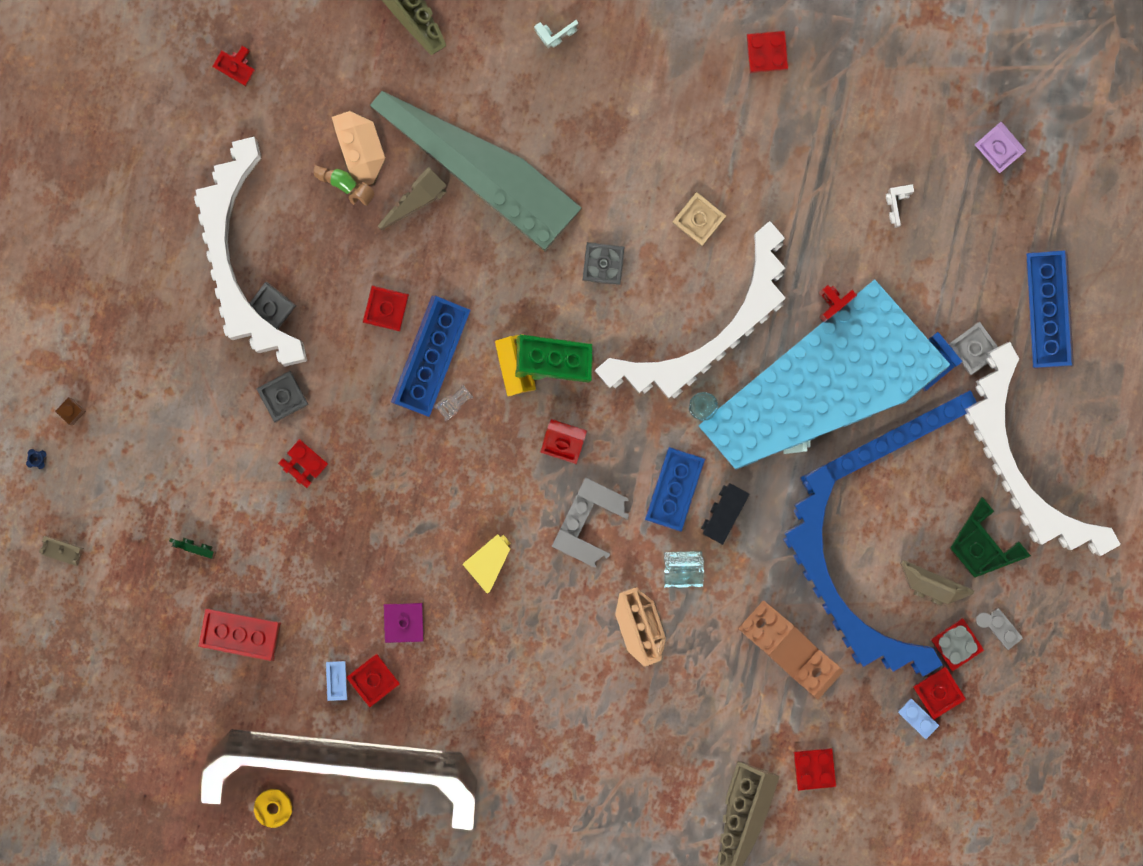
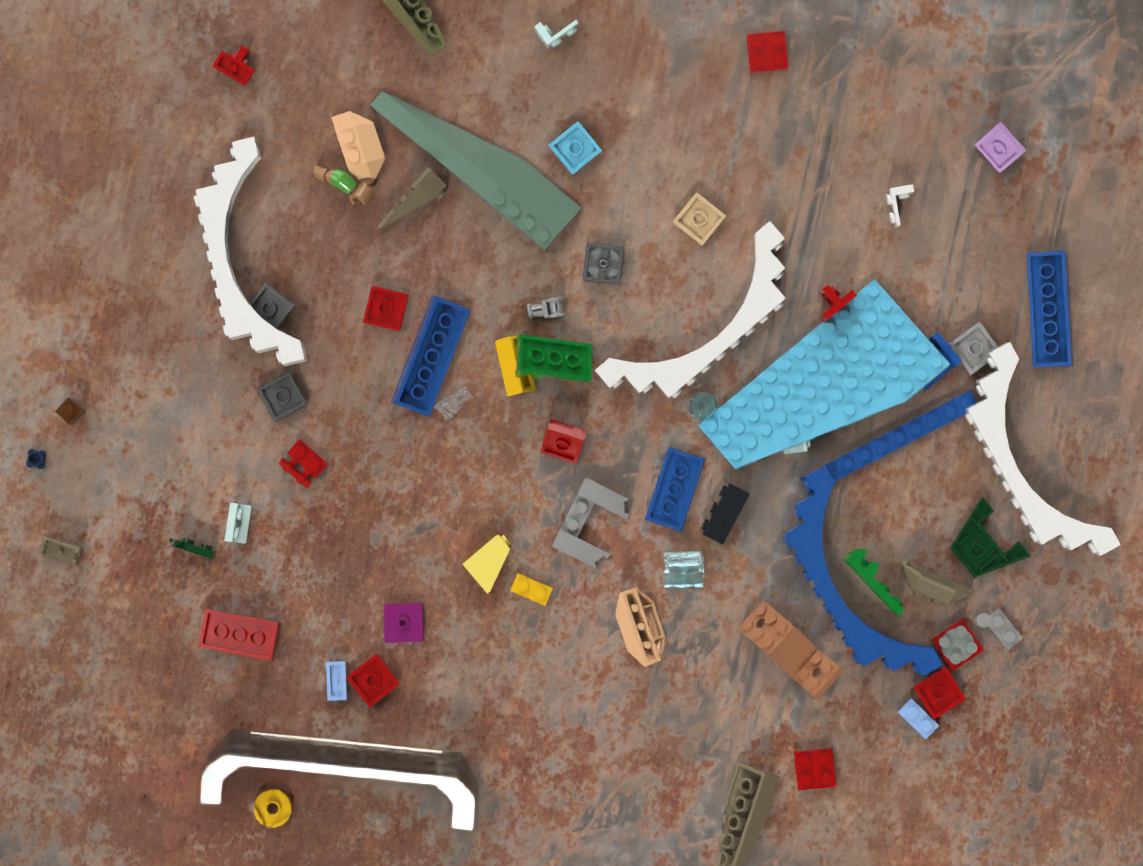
(238, 523): none -> light aqua bracket
(531, 589): none -> yellow plate
(547, 309): none -> light grey connector
(575, 148): none -> medium azure plate
(866, 571): none -> green hinge

